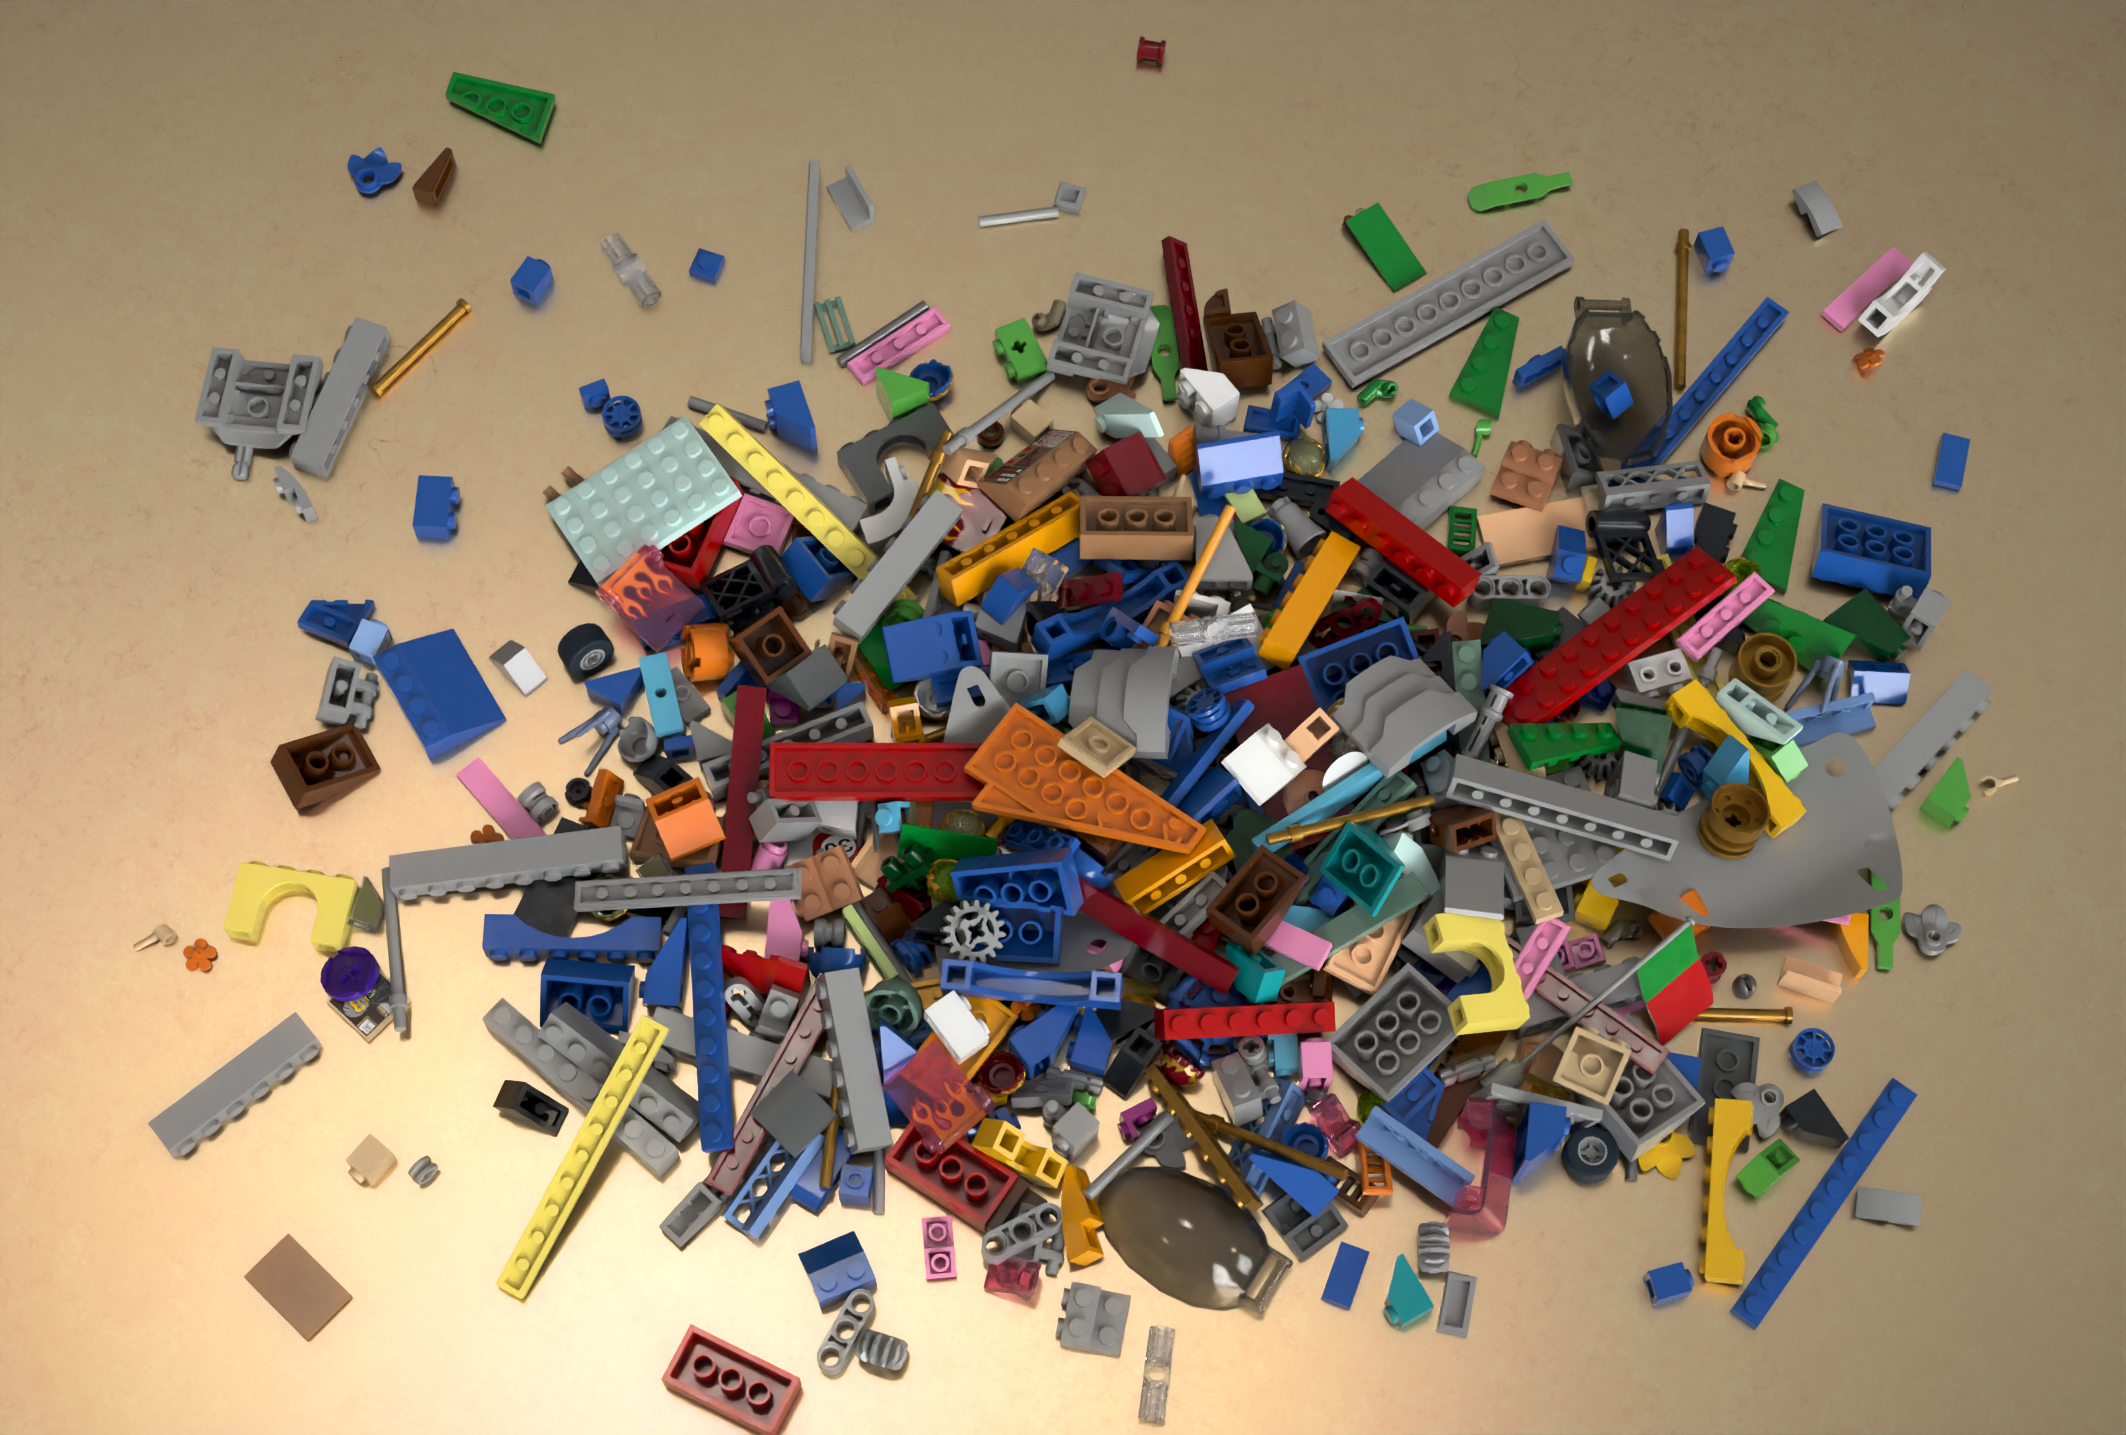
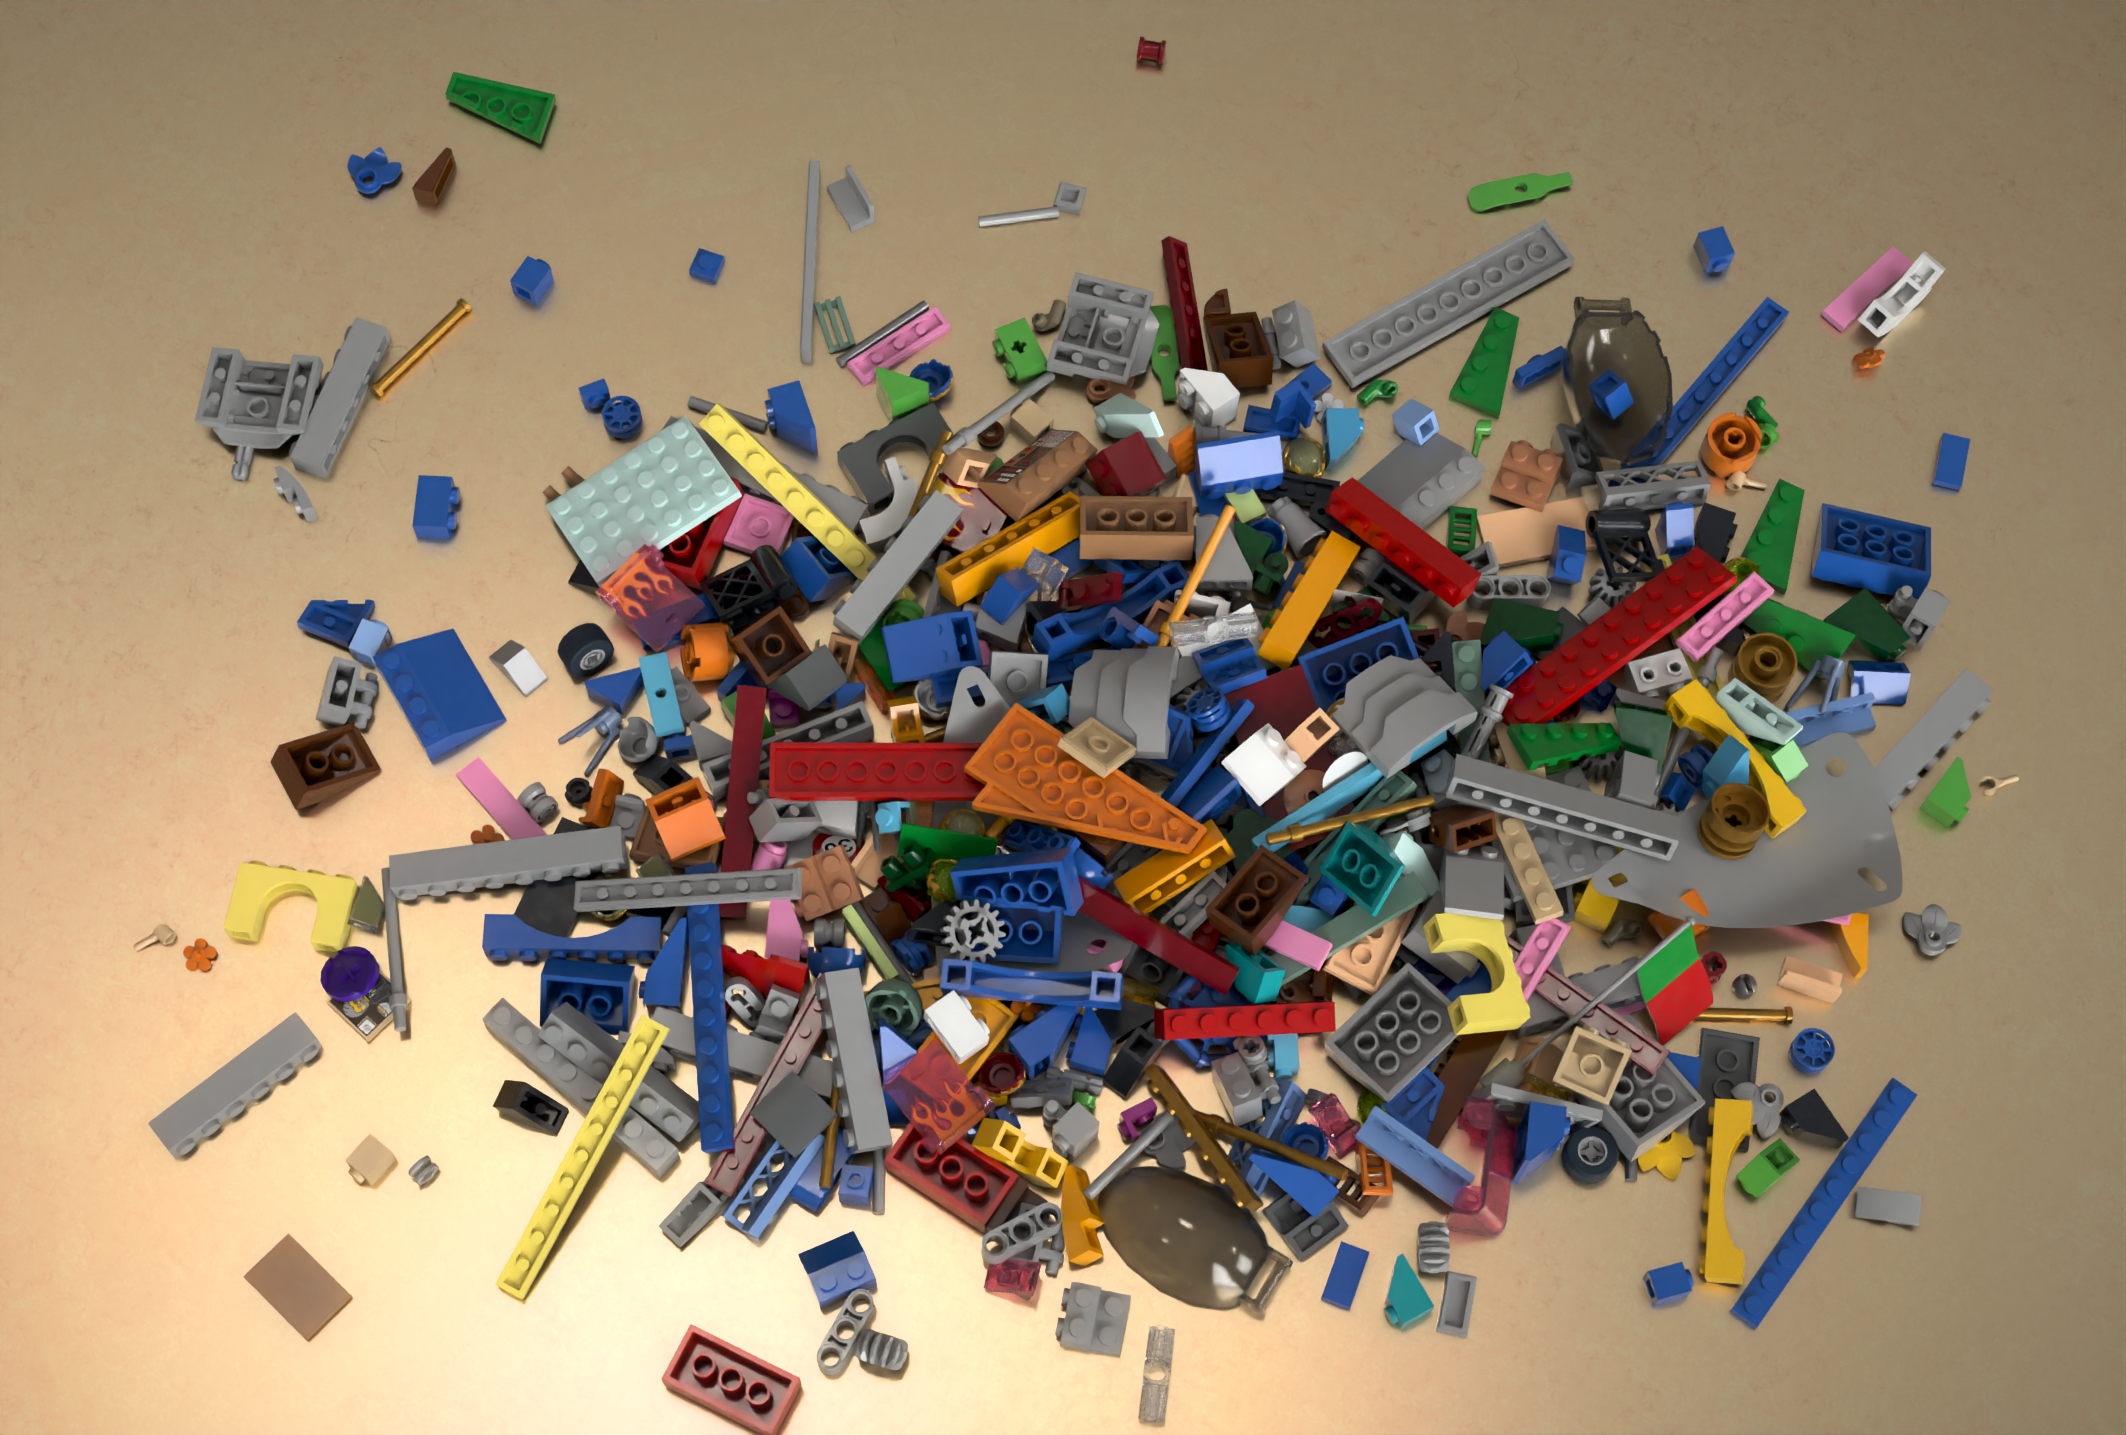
(630, 269): clear piece -> none
(938, 1247): bright pink slope -> none
(1179, 1069): dark red hair -> none
(1315, 1065): bright pink brick -> none
(1385, 246): green piece -> none
(1467, 1069): light grey axle -> none
(1581, 953): bright pink slope -> none
(1587, 575): yellow tile -> none
(1683, 248): pearl gold bar -> none
(1818, 206): light grey slope -> none
(1884, 931): bright green piece -> none

